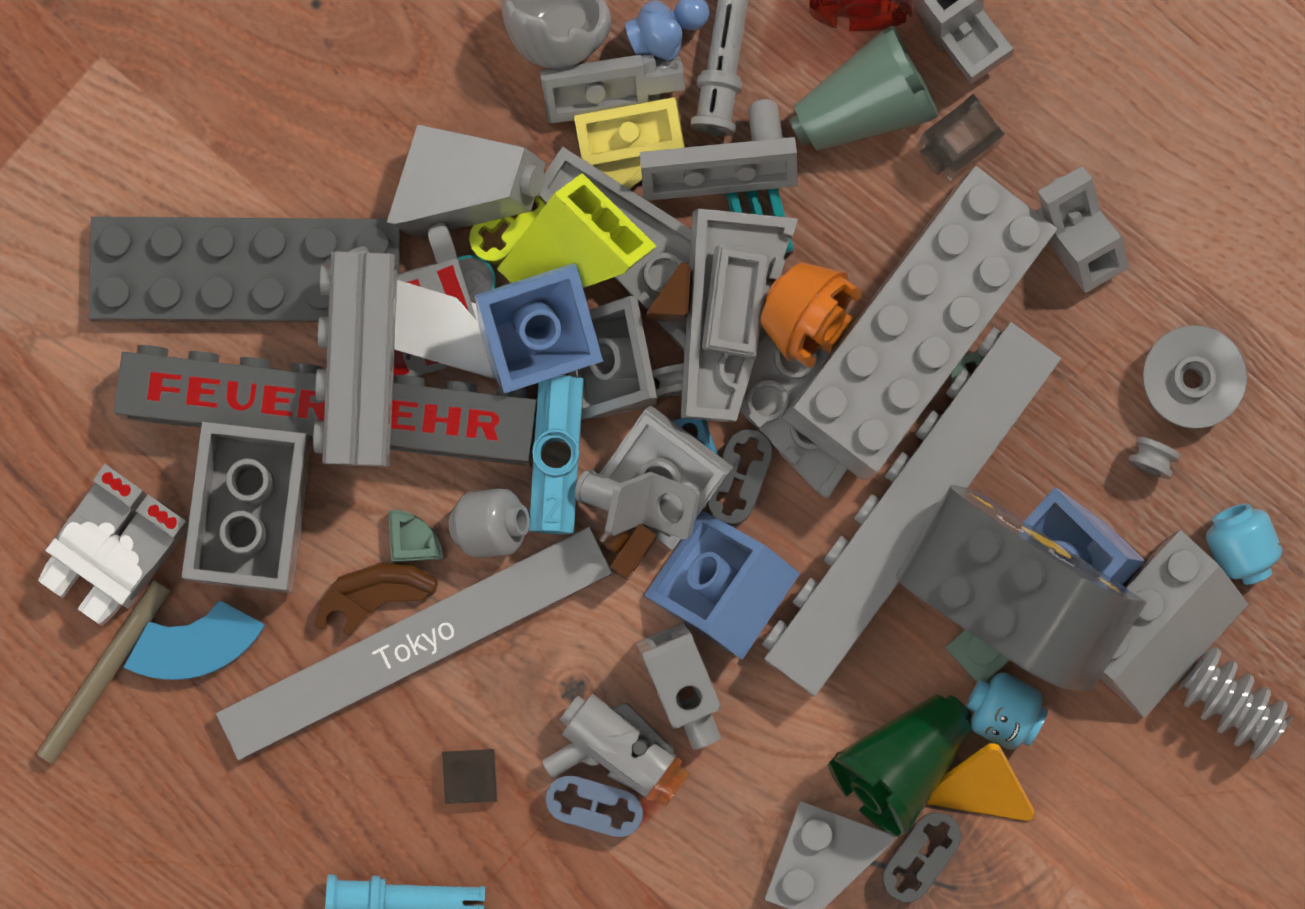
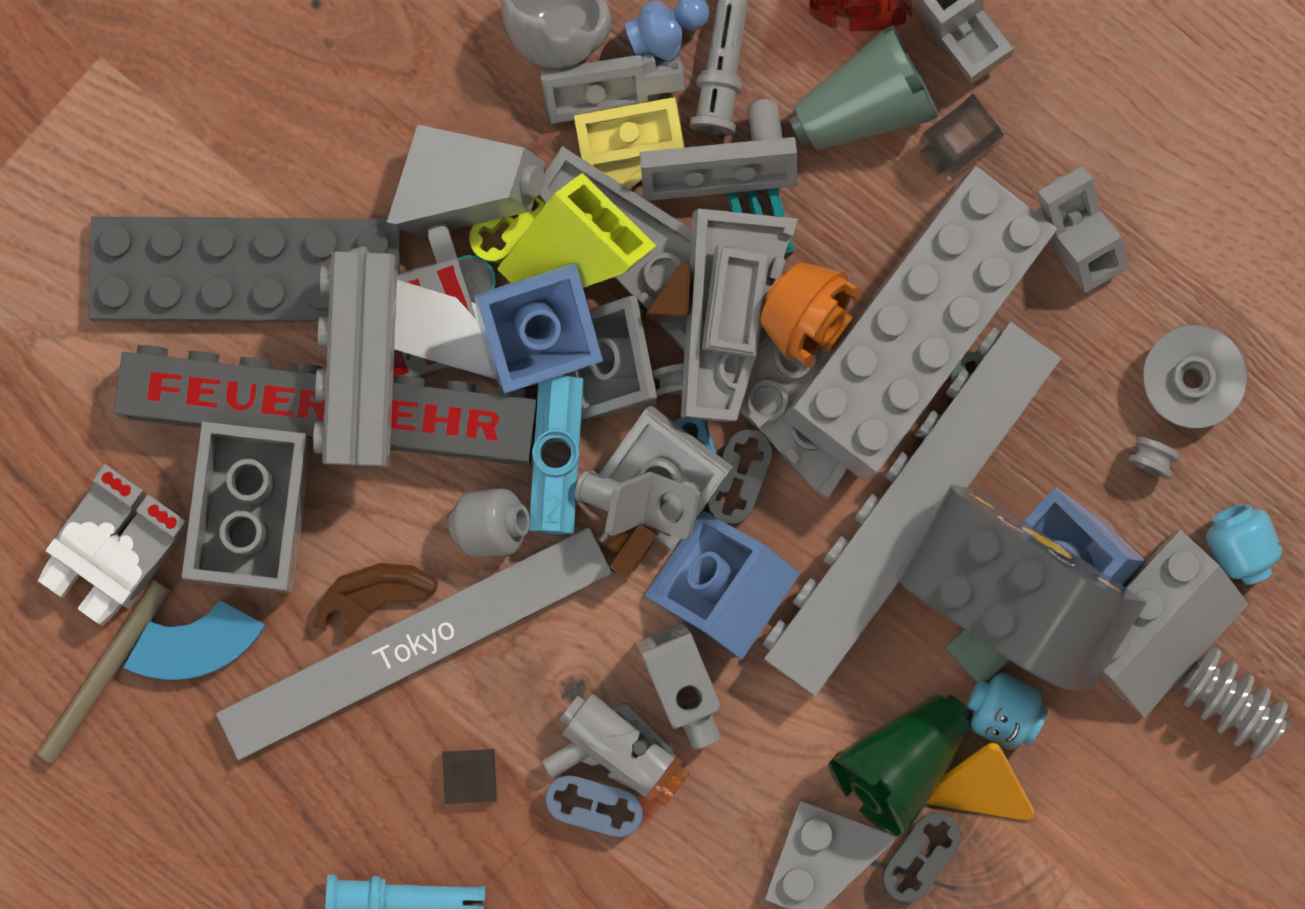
(412, 539): sand green tile -> none

